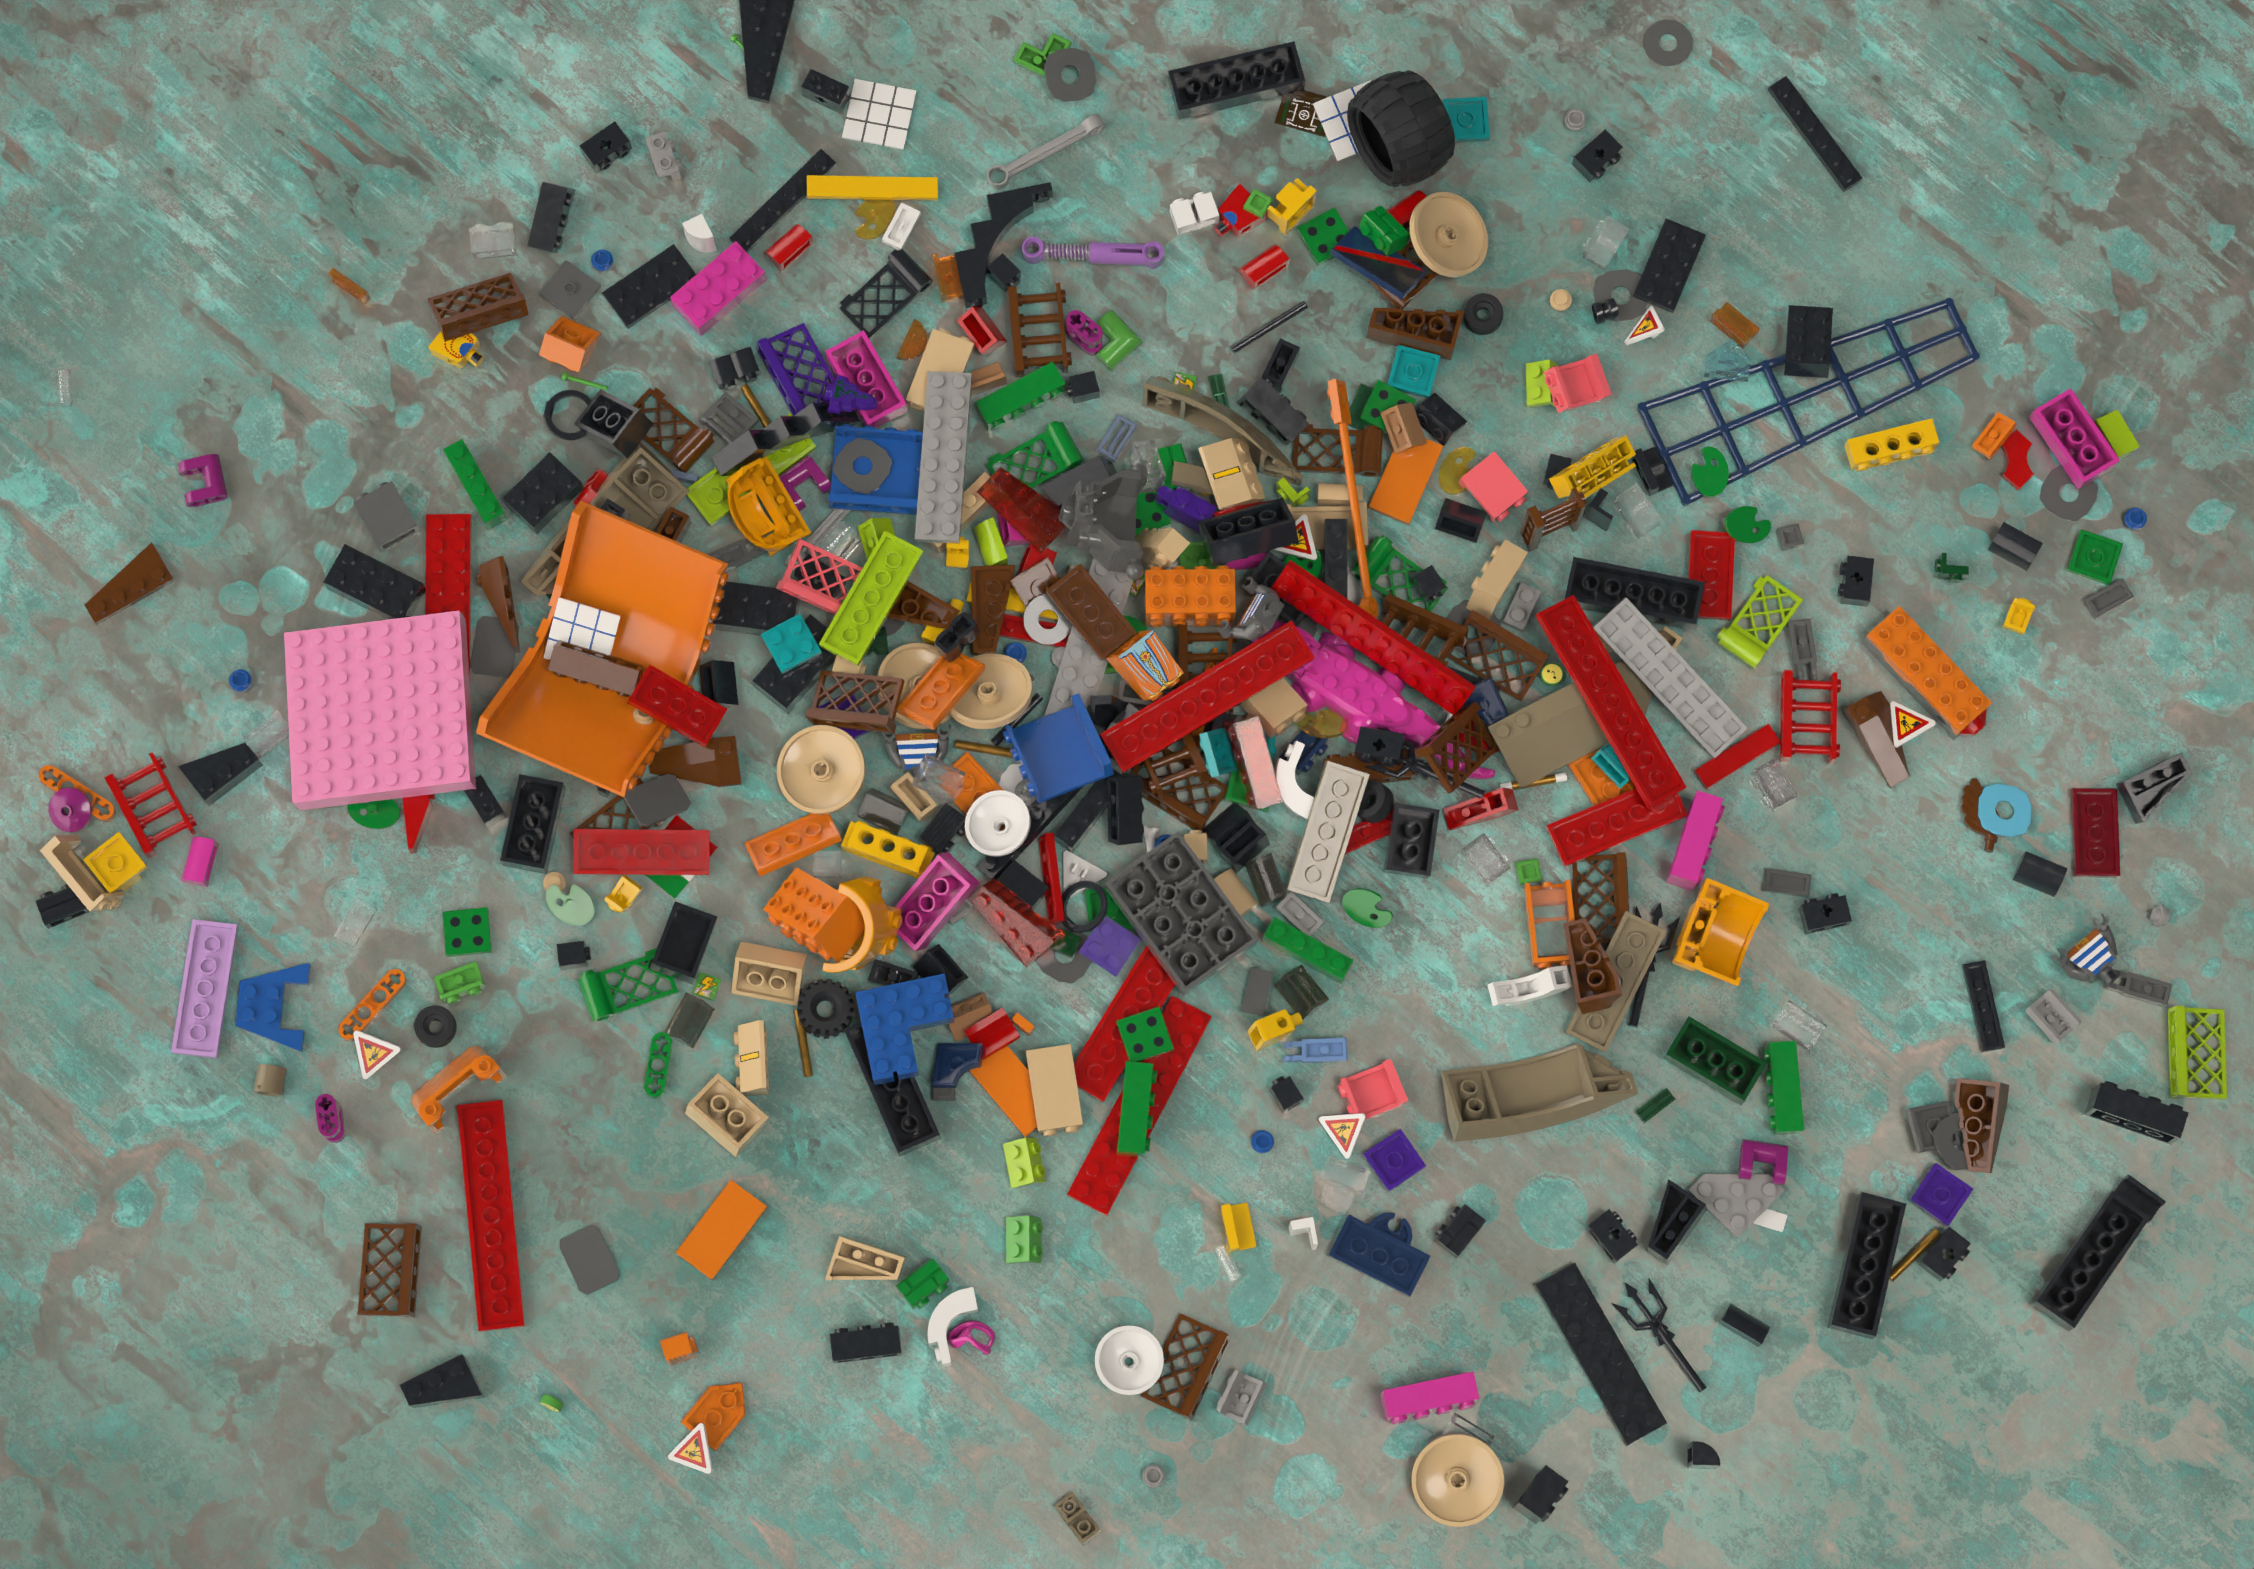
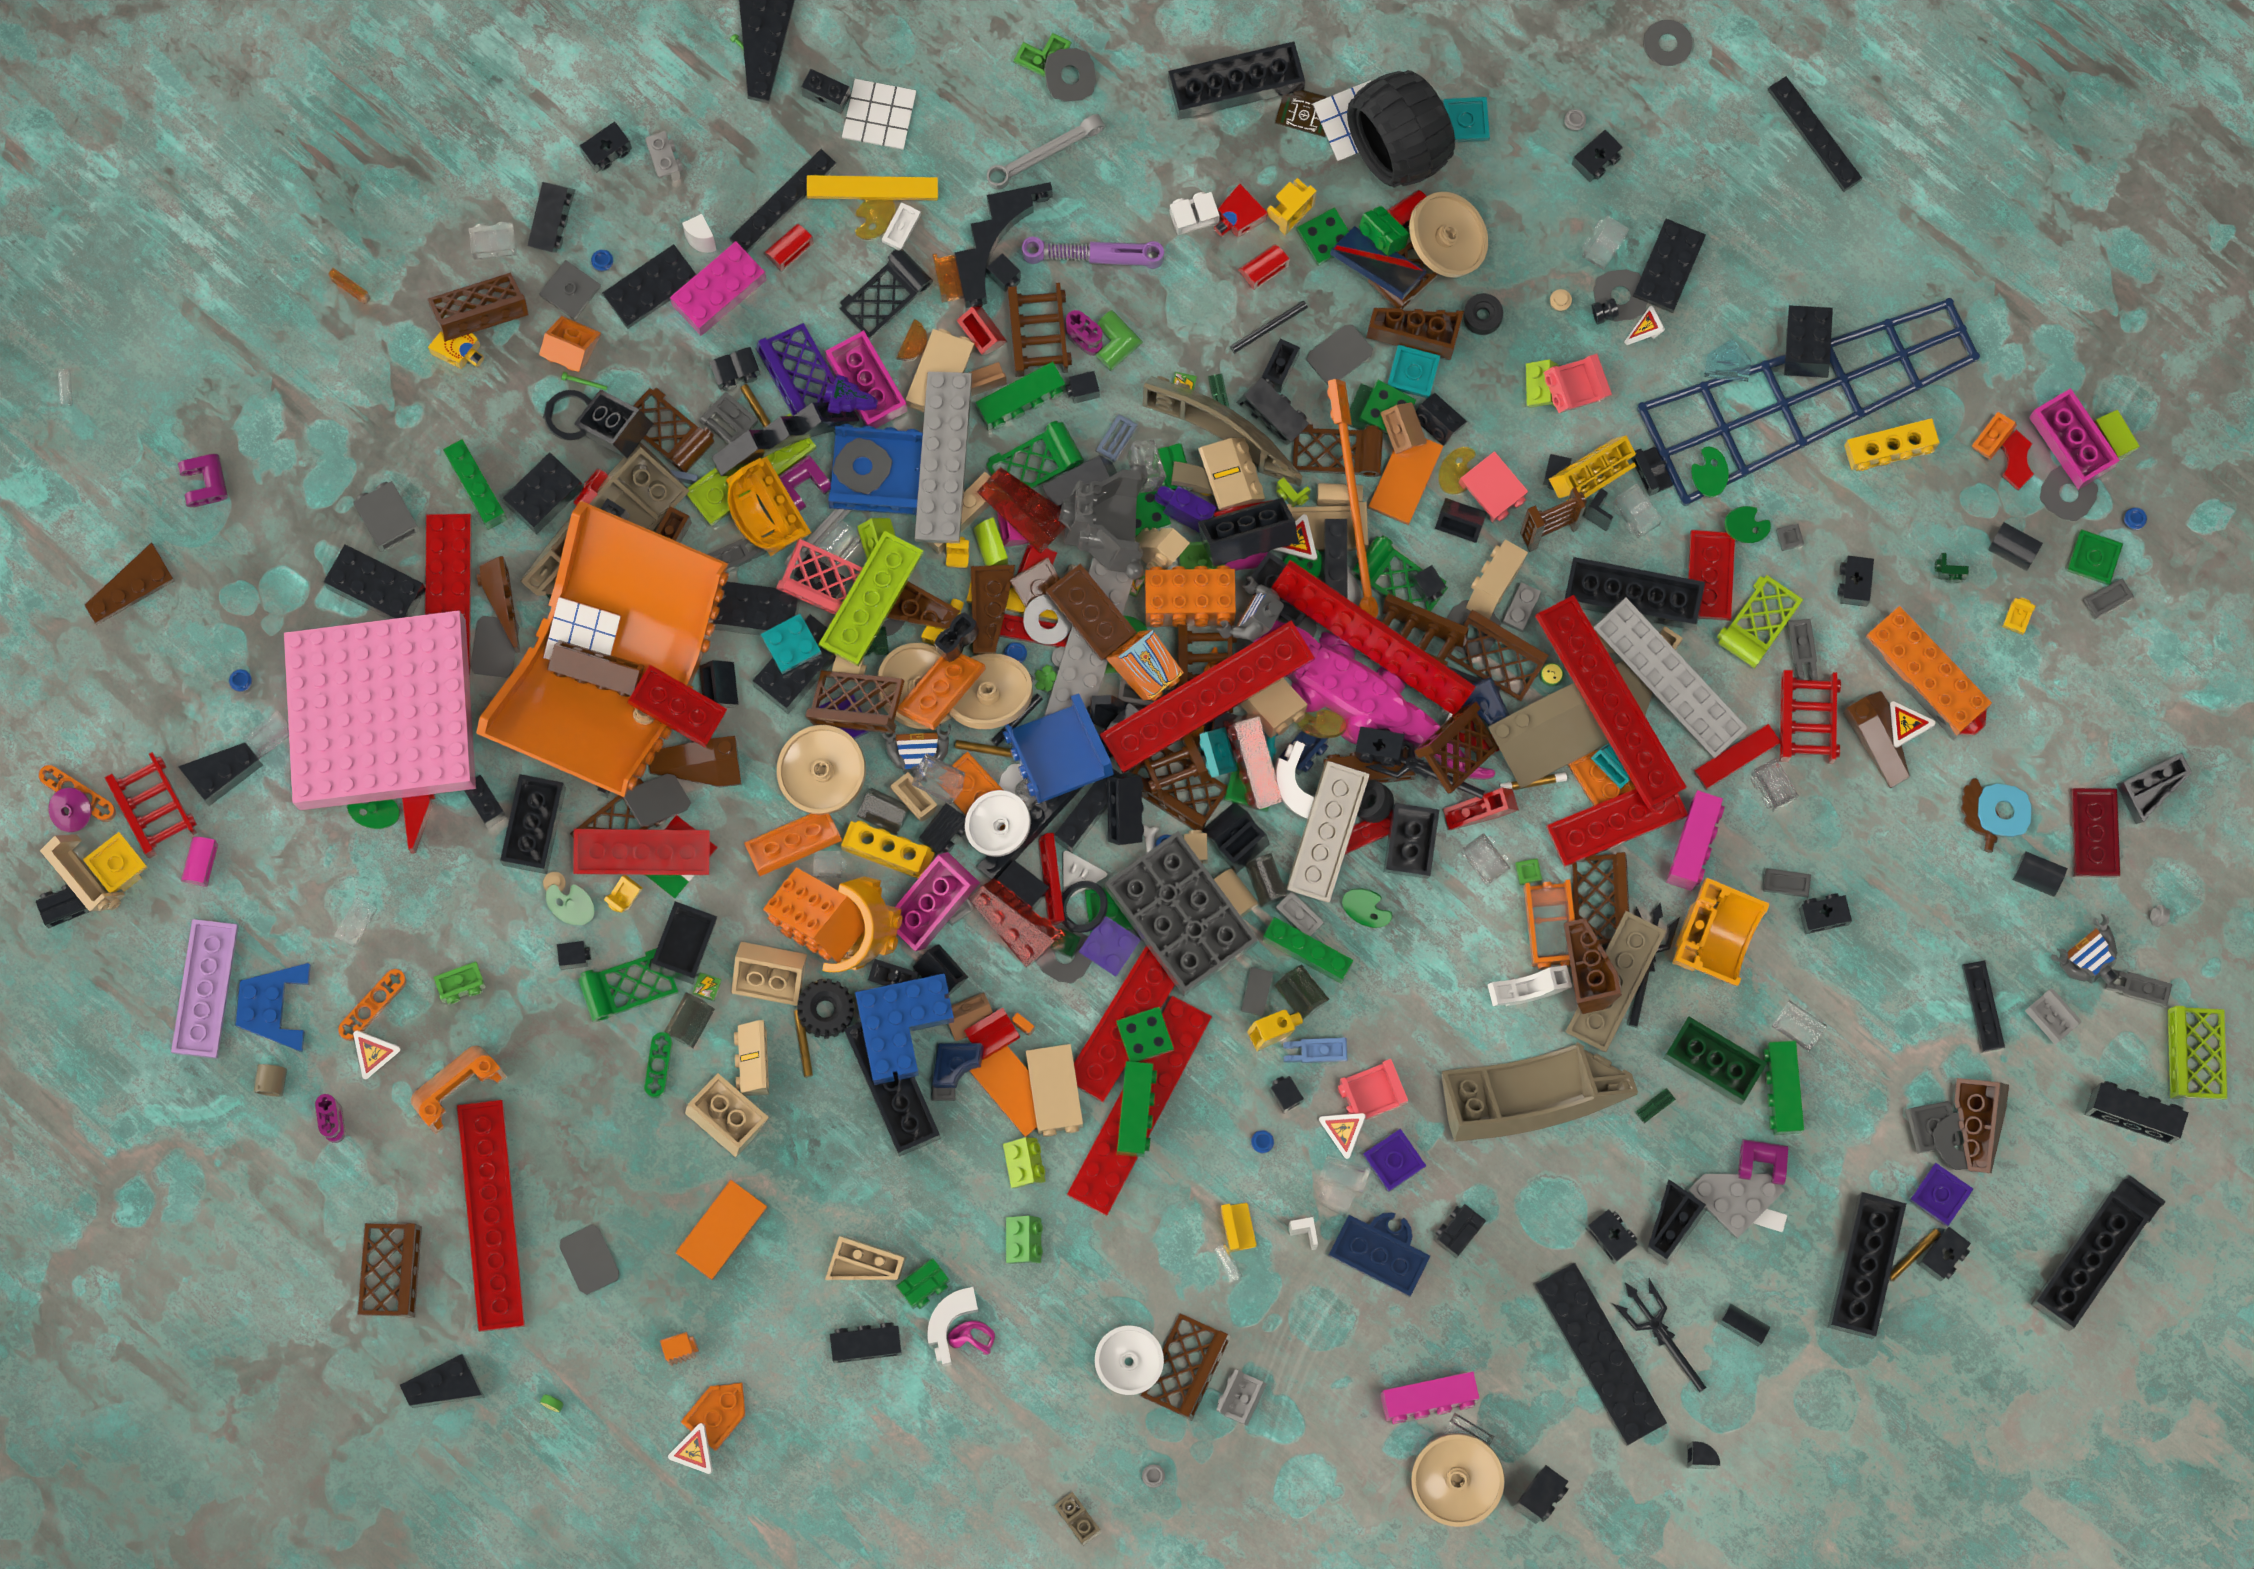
(439, 1038): black tyre -> none
(467, 932): green tile -> none
(1045, 678): none -> bright green plant
(1258, 203): bright green tile -> none
(1340, 354): none -> dark grey piece
(1734, 324): clear orange panel -> none

